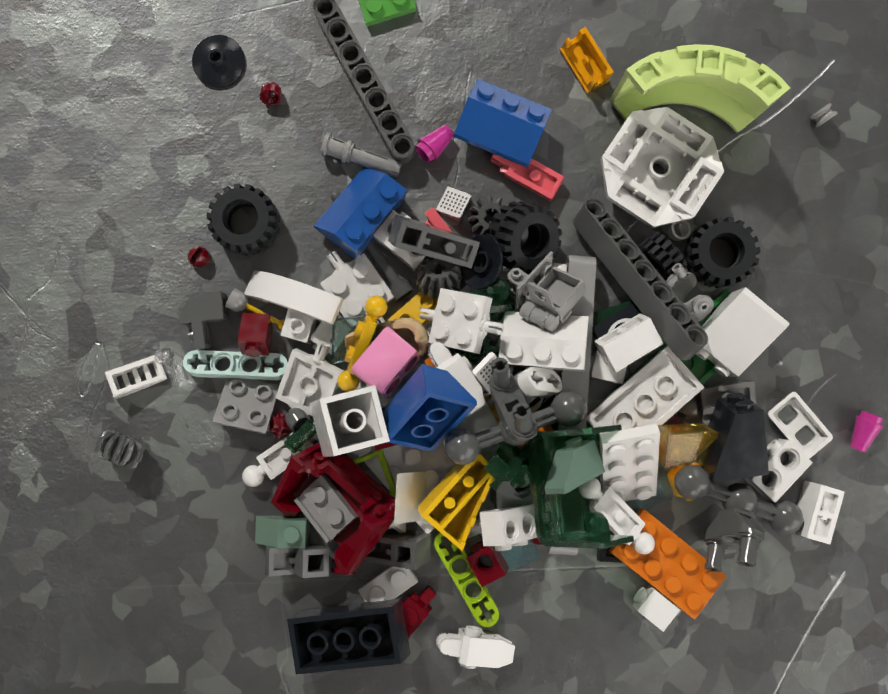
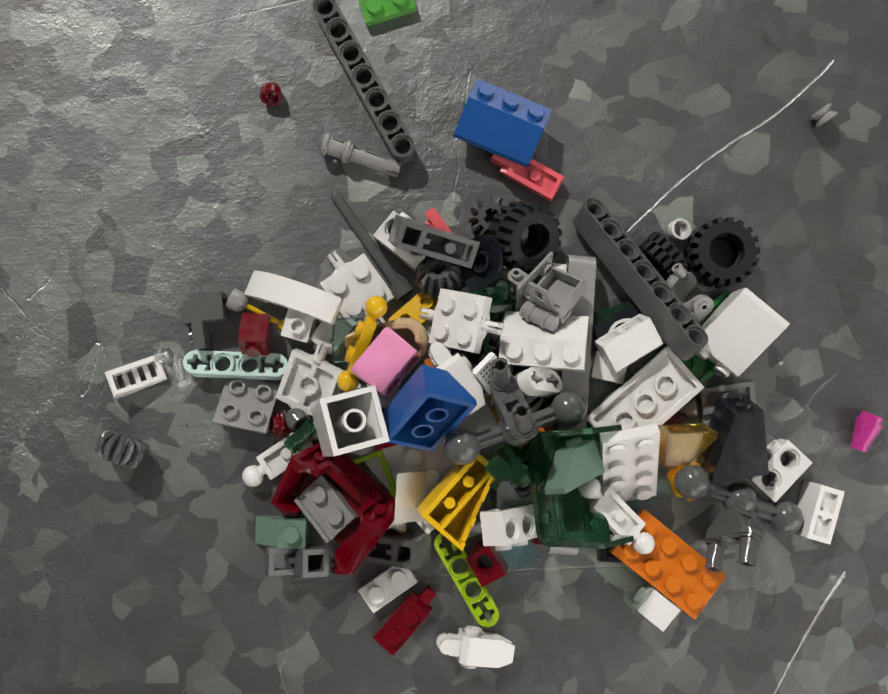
(203, 258): dark red hinge -> none
(222, 72): black dish -> none
(228, 204): black tyre -> none
(349, 636): black brick -> none
(361, 210): blue slope -> none
(433, 144): dark pink cone -> none
(454, 203): white slope -> none
(586, 61): light orange hinge -> none
(680, 148): white piece -> none
(703, 78): yellowish green panel -> none
(804, 417): white piece -> none

